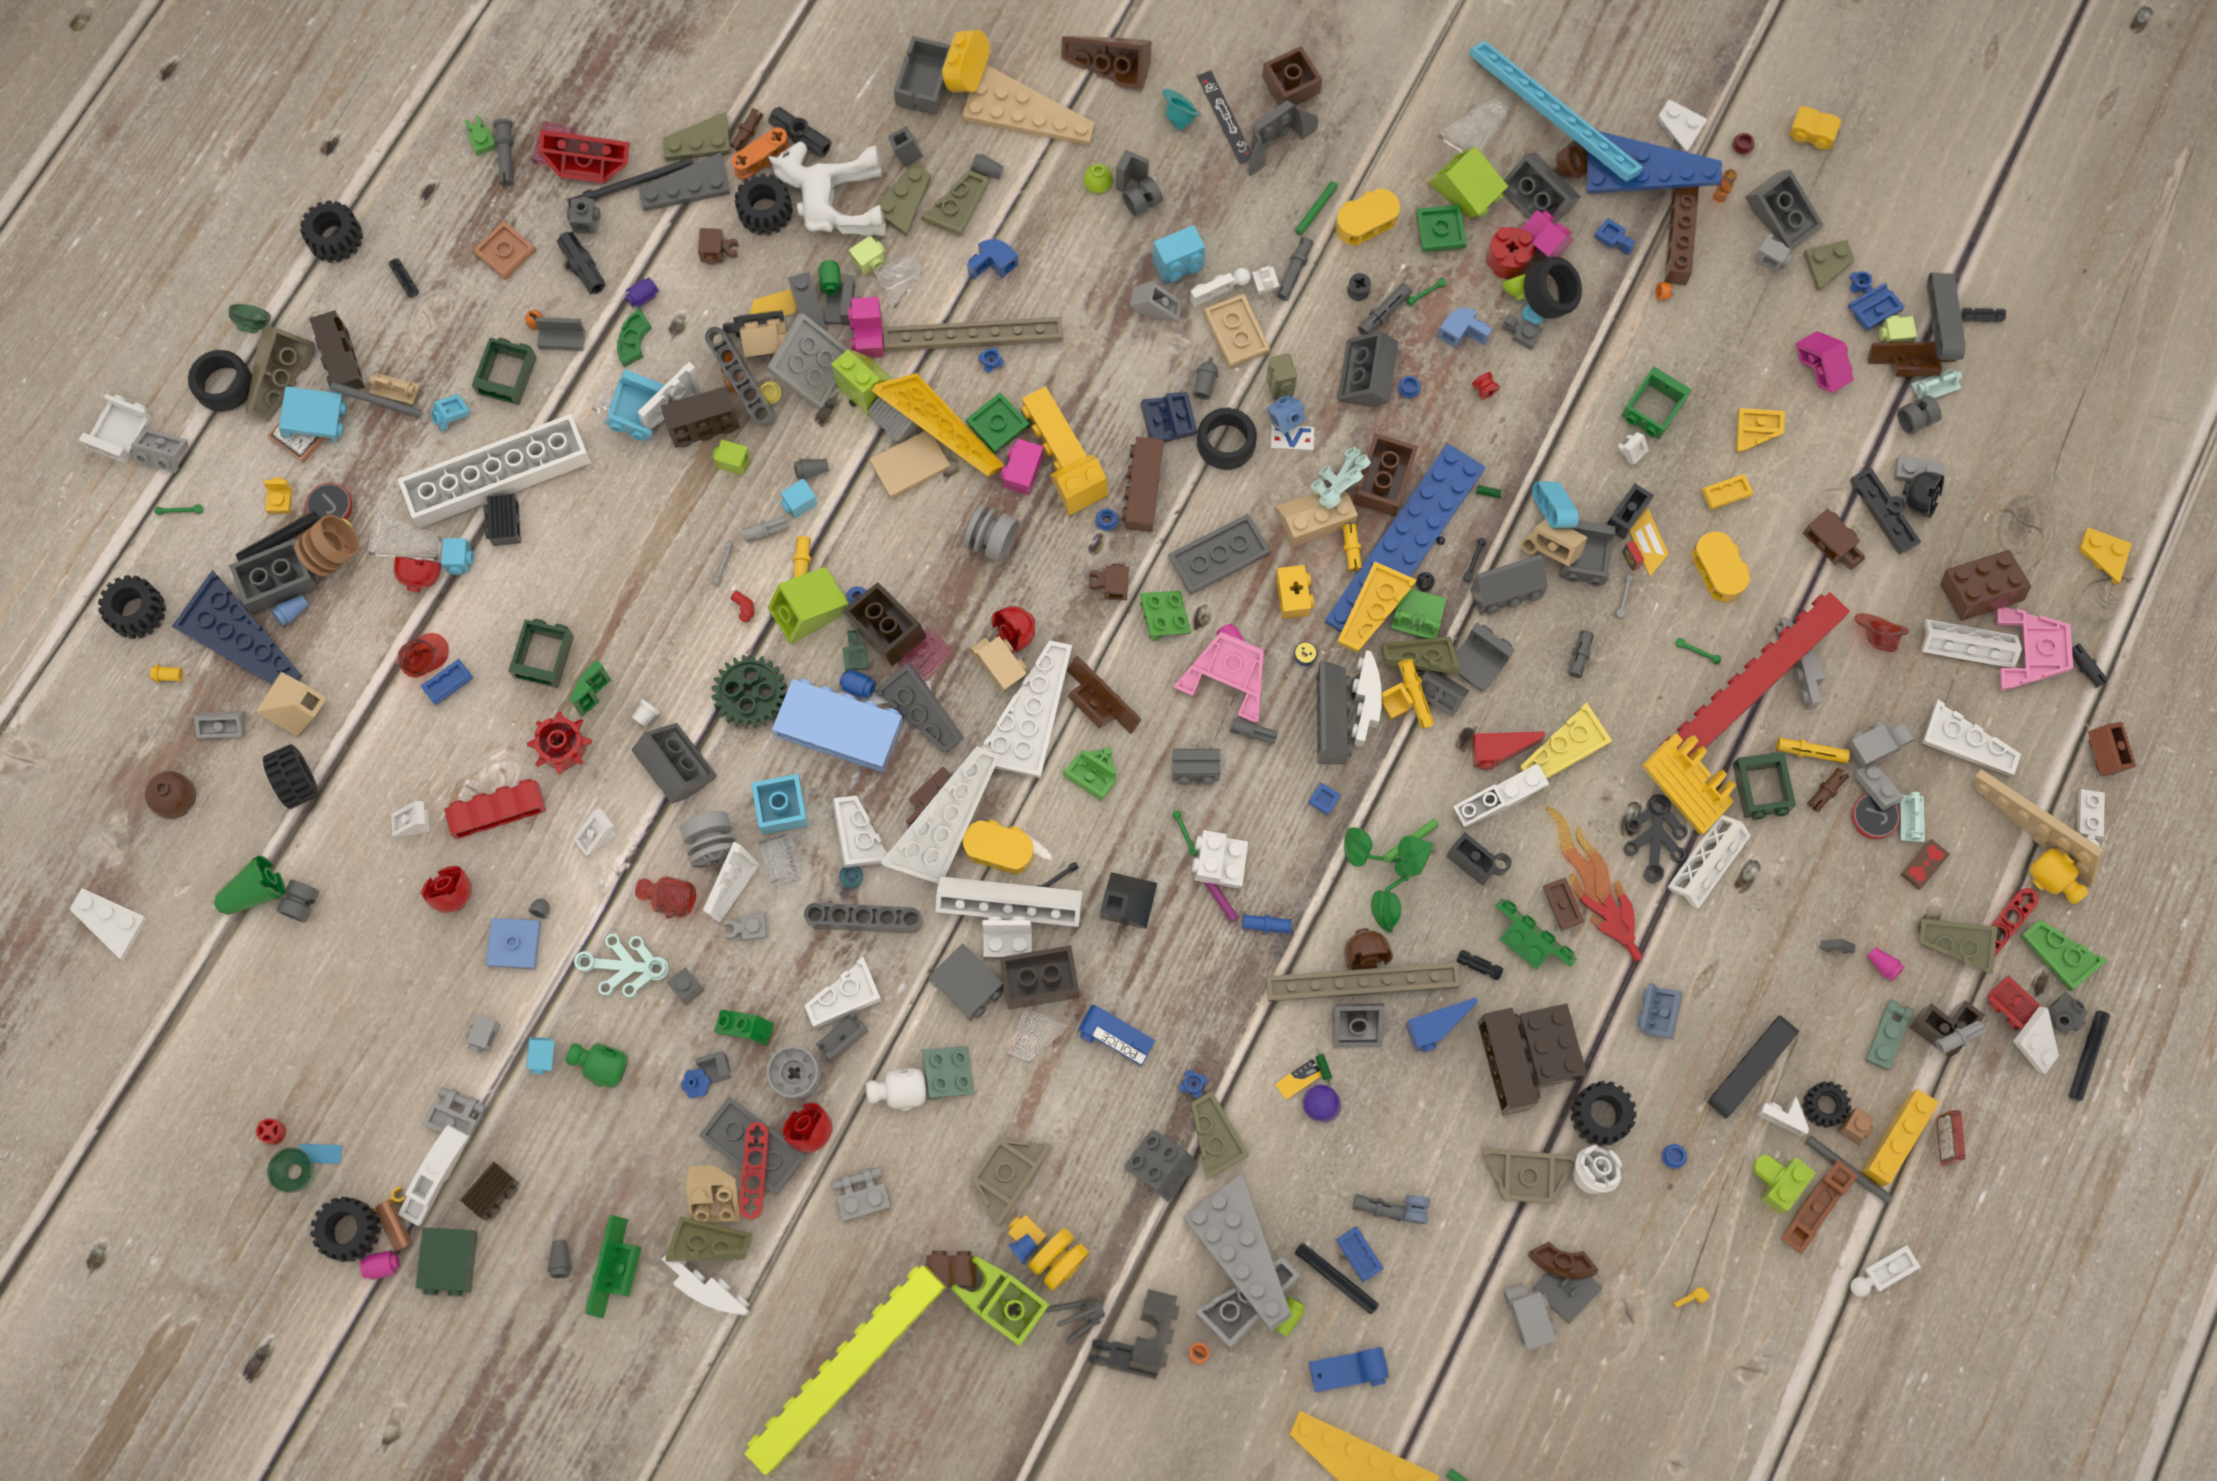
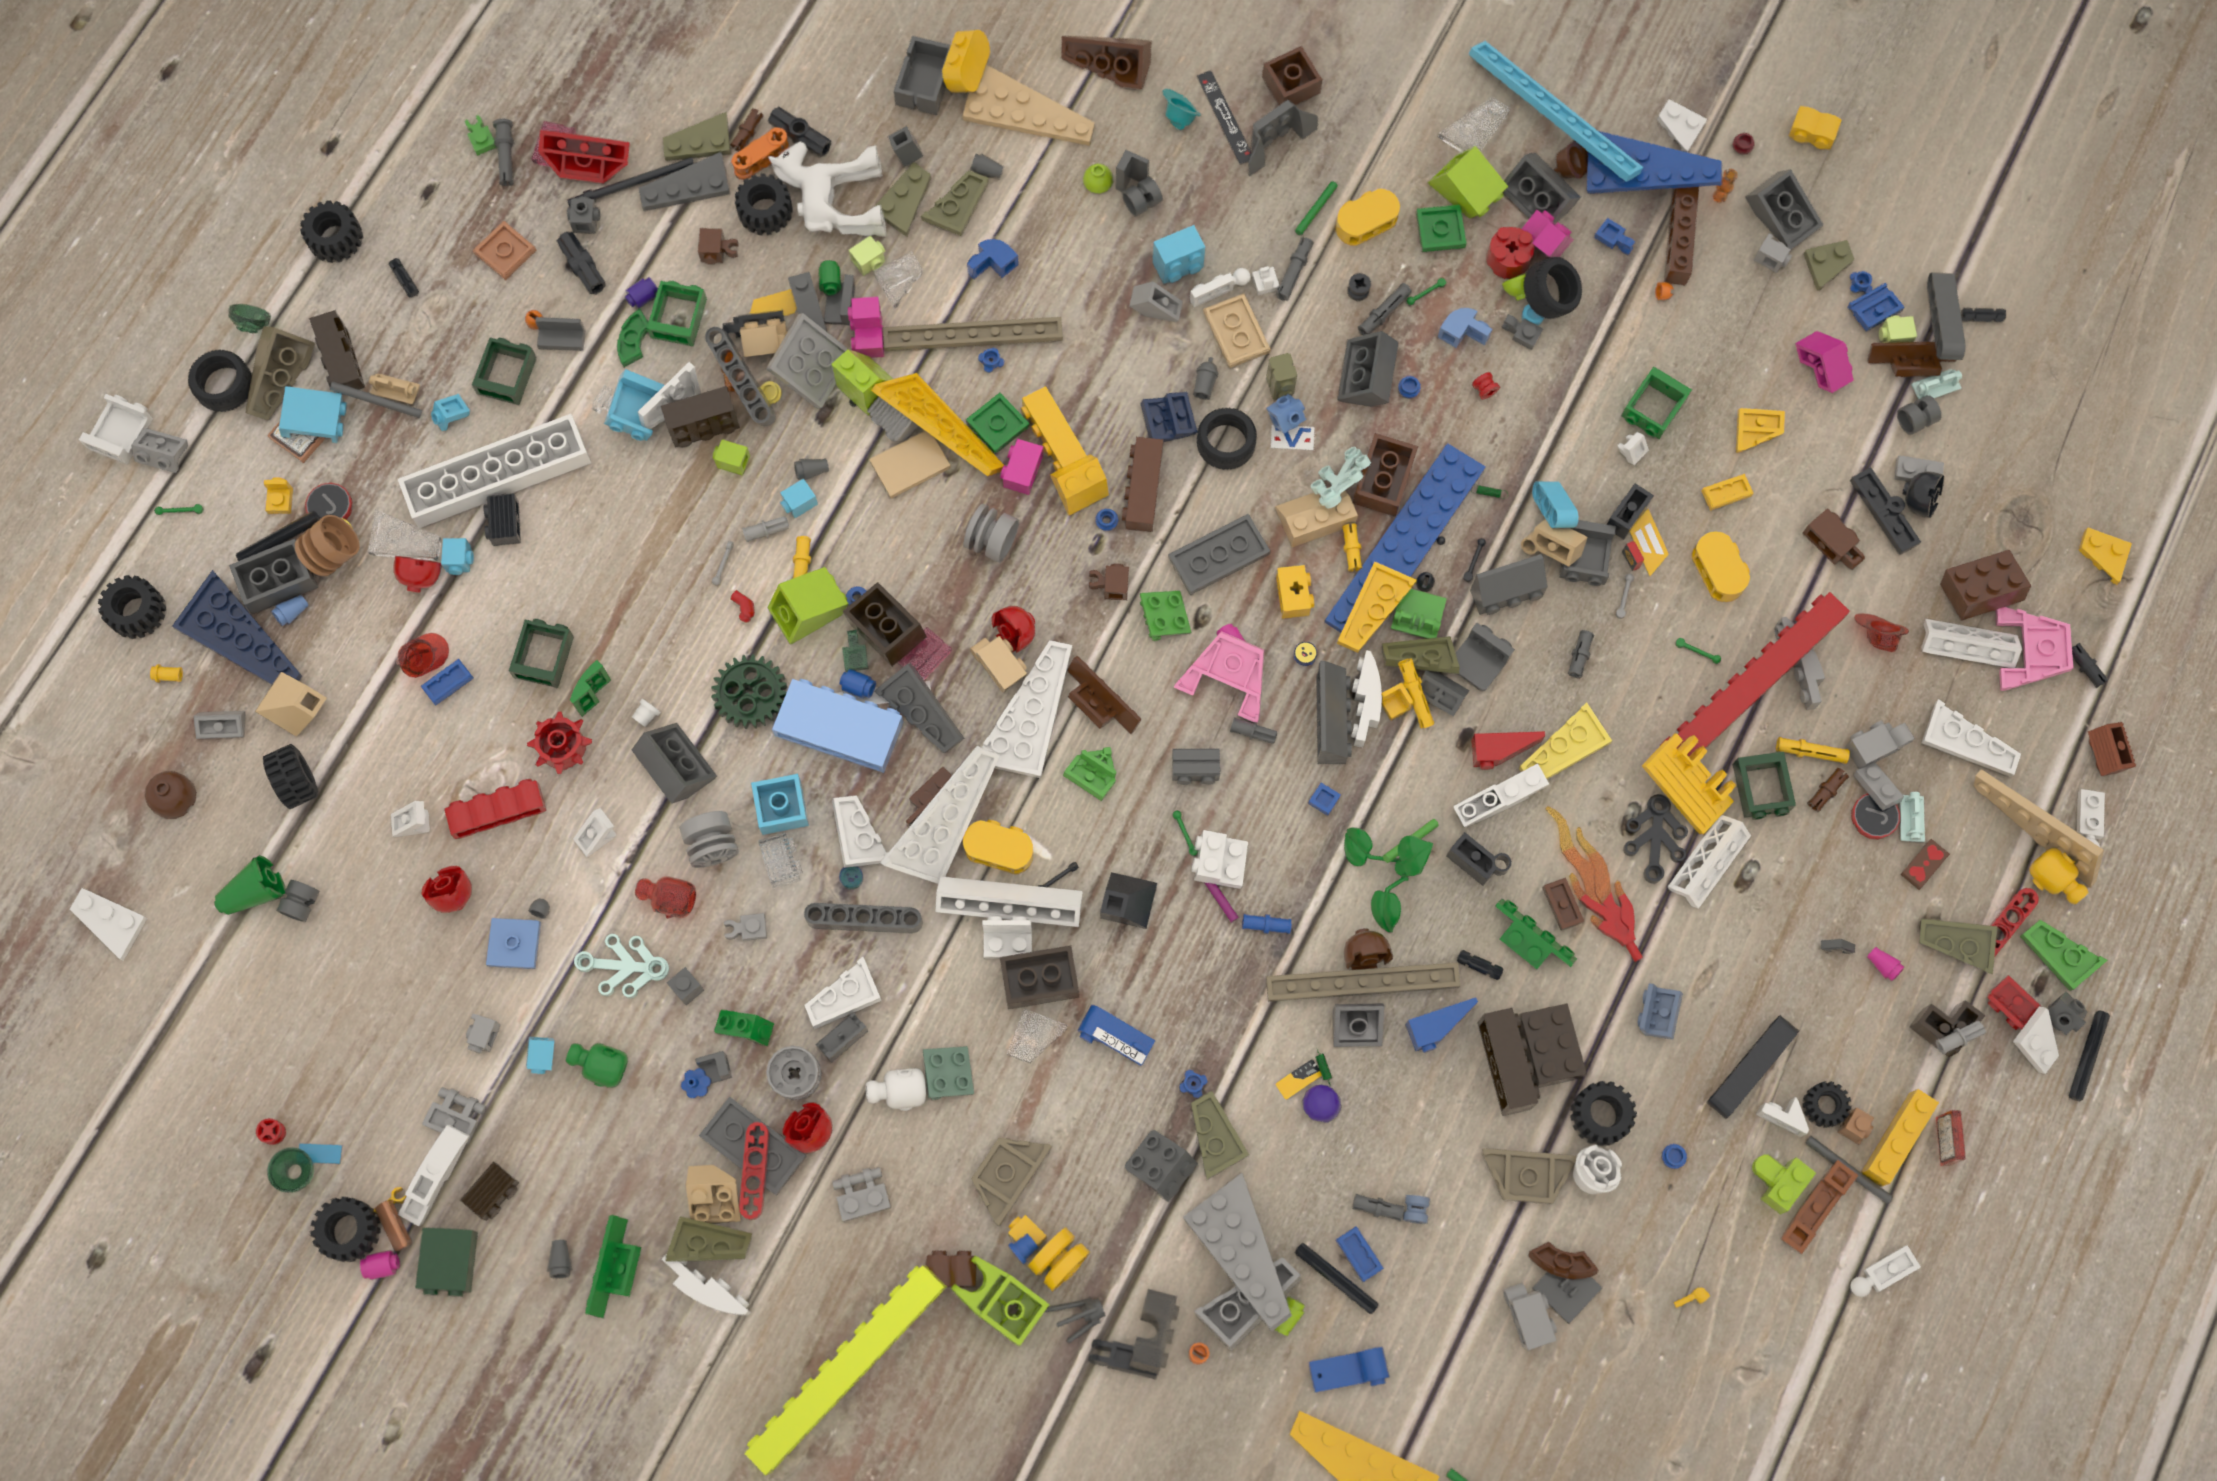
(674, 333): none -> green window
(730, 882): white wing -> none
(967, 982): dark grey panel -> none
(1888, 1035): sand green plate -> none

